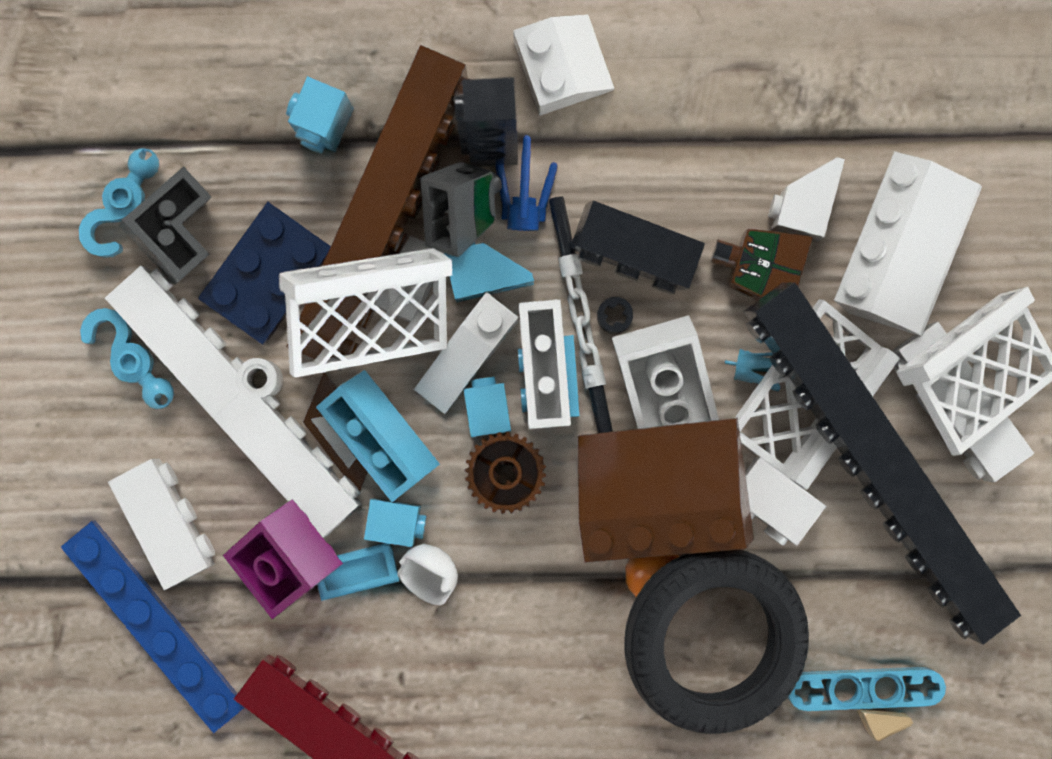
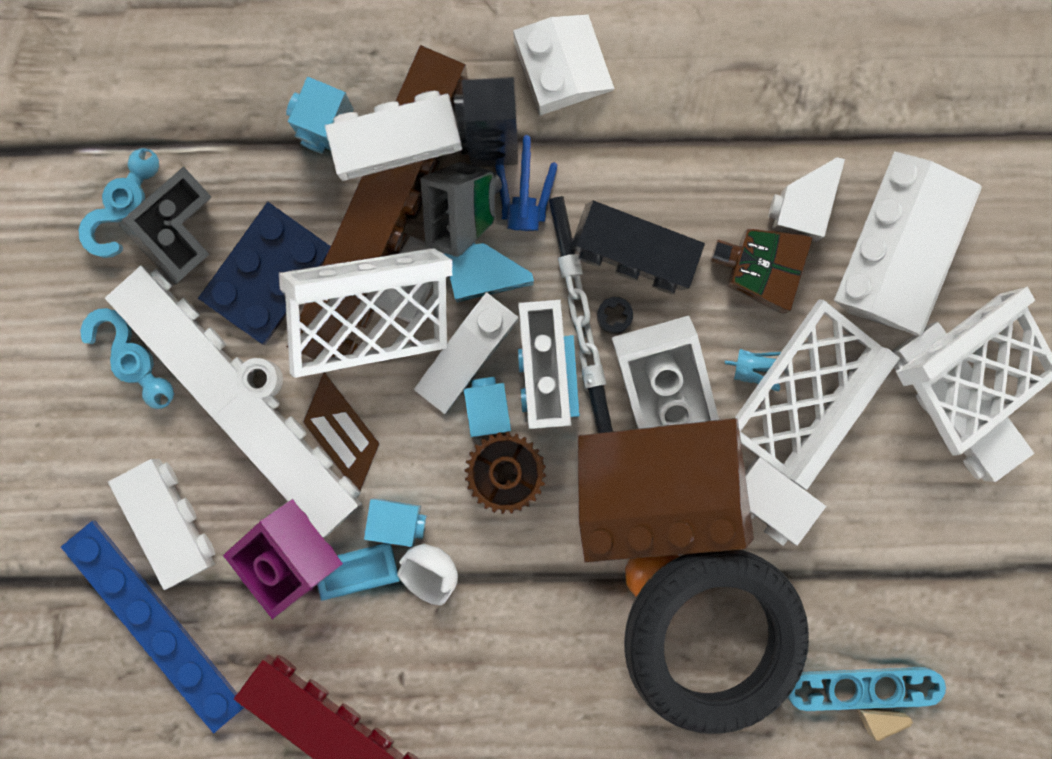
(377, 435): medium azure brick -> none
(393, 135): none -> white brick
(881, 462): black brick -> none

